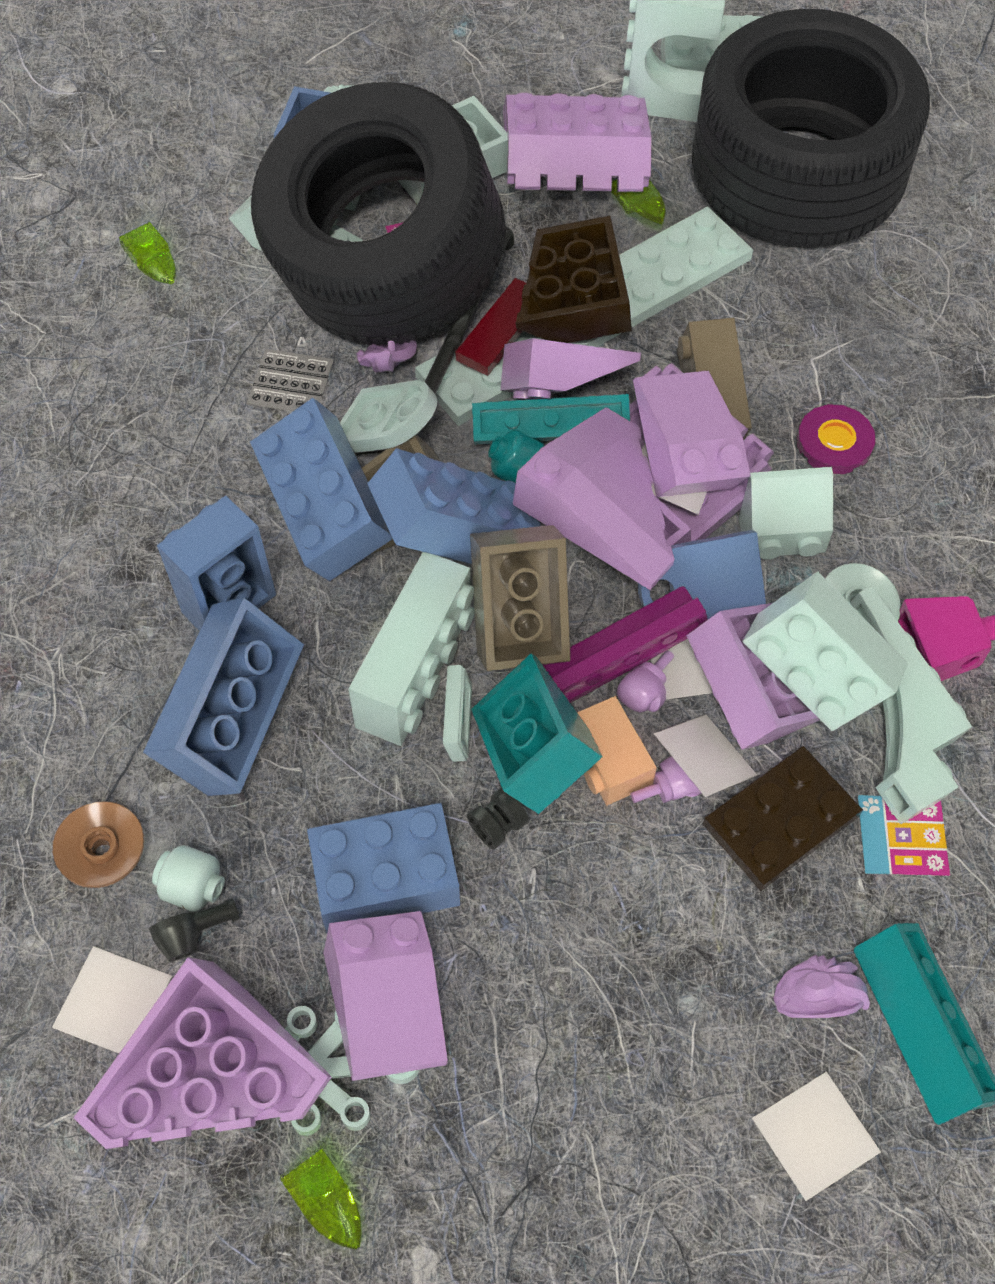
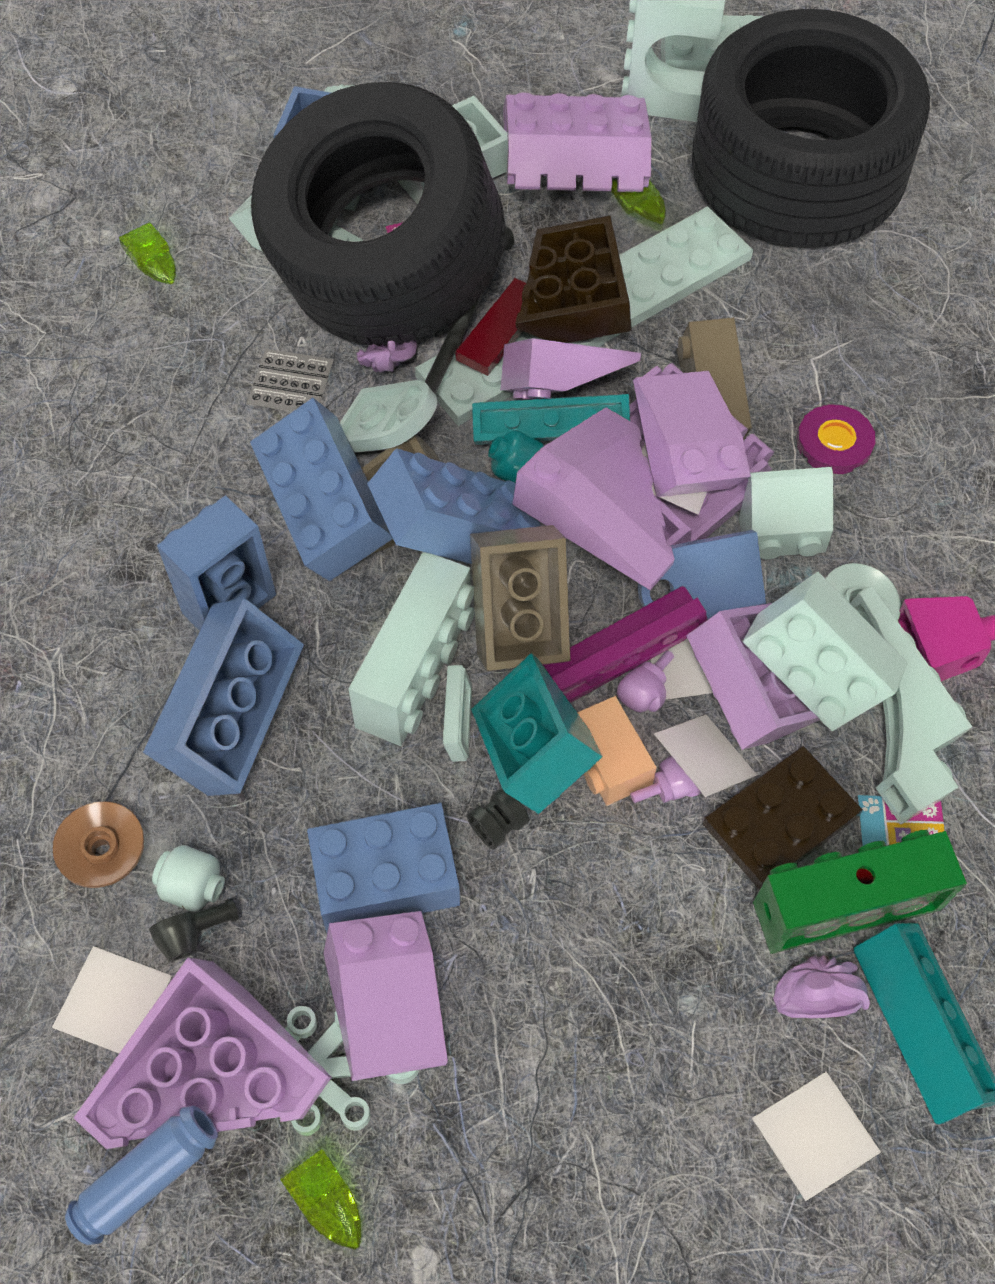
(140, 1175): none -> medium blue axle
(858, 890): none -> green brick

